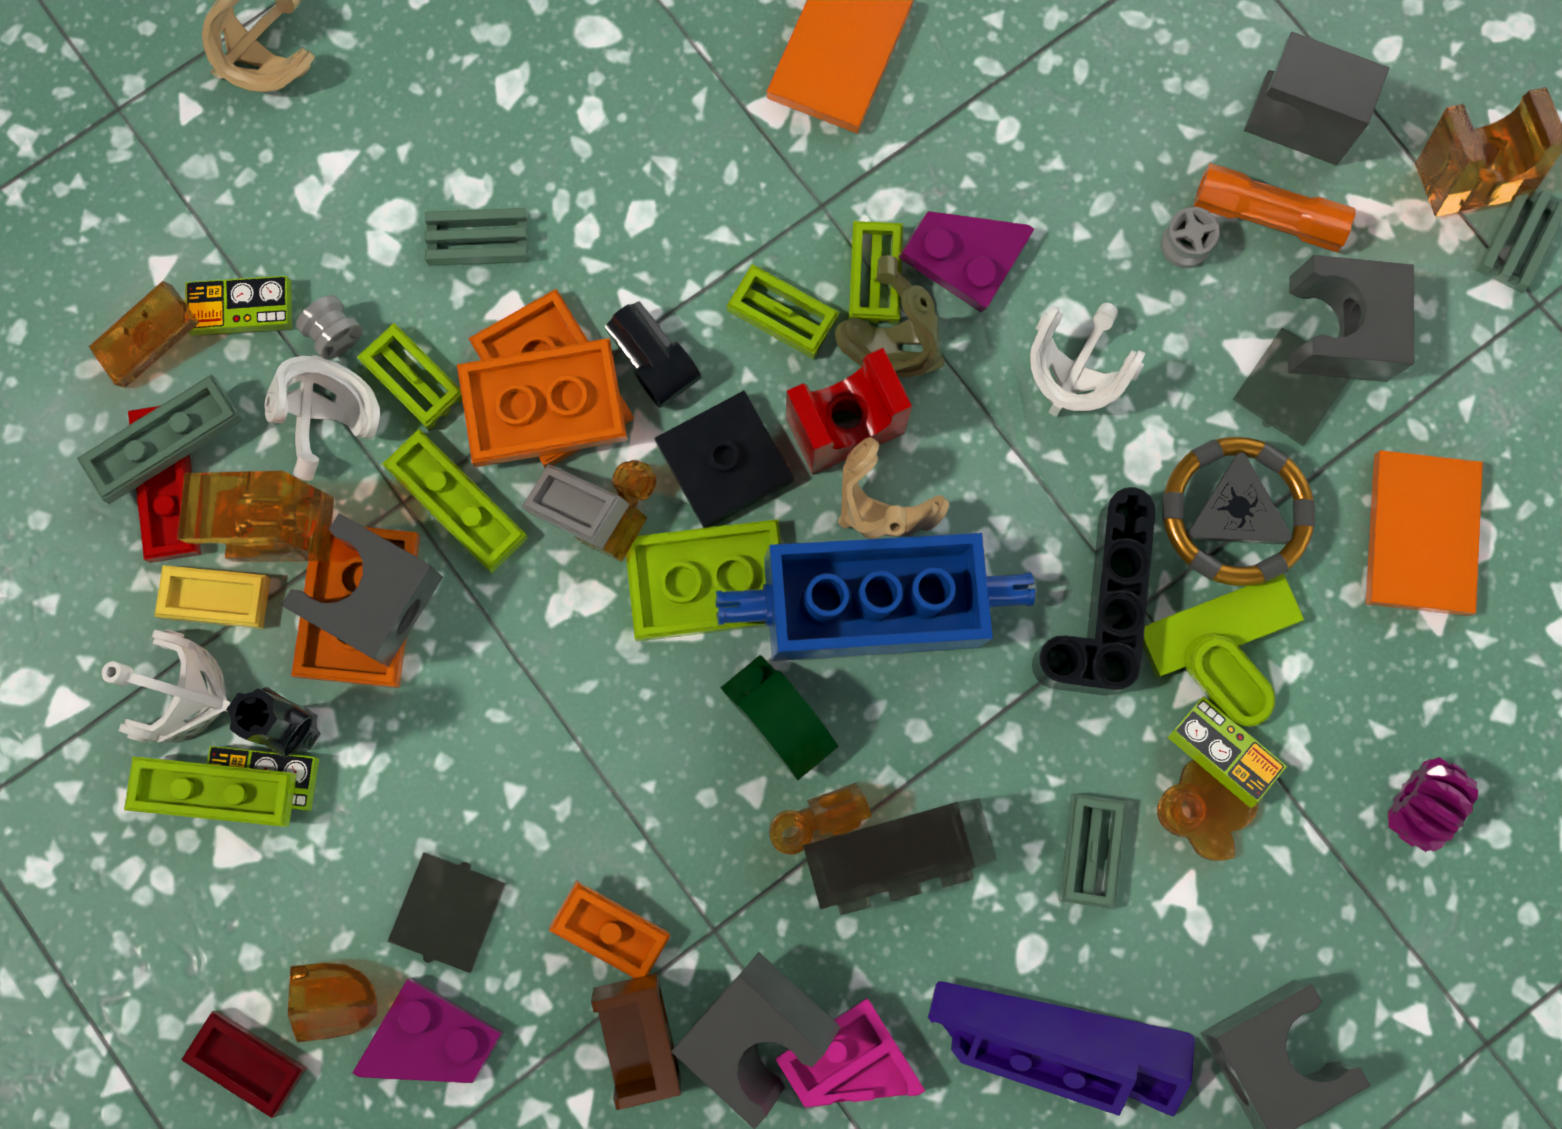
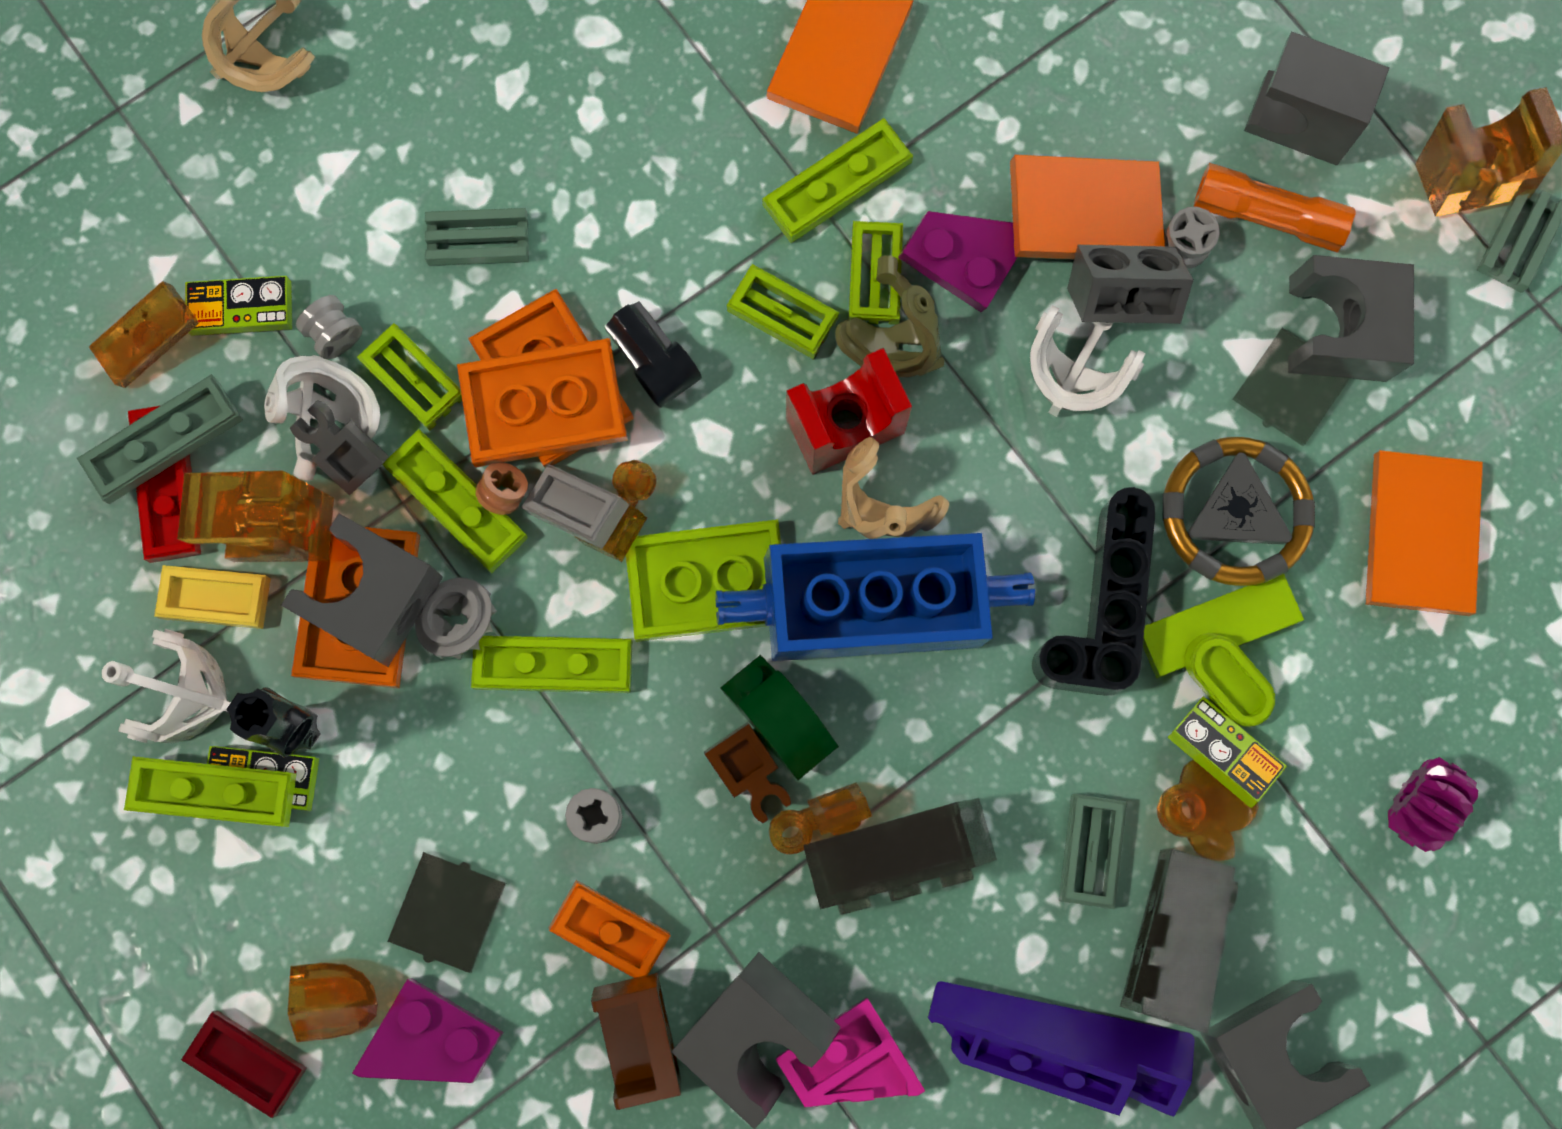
(344, 453): none -> dark grey plate
(450, 599): none -> light grey gear
(501, 501): none -> nougat bush
(552, 664): none -> lime tile
(602, 820): none -> light grey wheel
(724, 459): black plate -> none
(743, 766): none -> reddish brown plate
(837, 180): none -> lime tile
(1083, 203): none -> orange tile
(1129, 284): none -> dark grey brick
(1181, 940): none -> clear smoke wedge

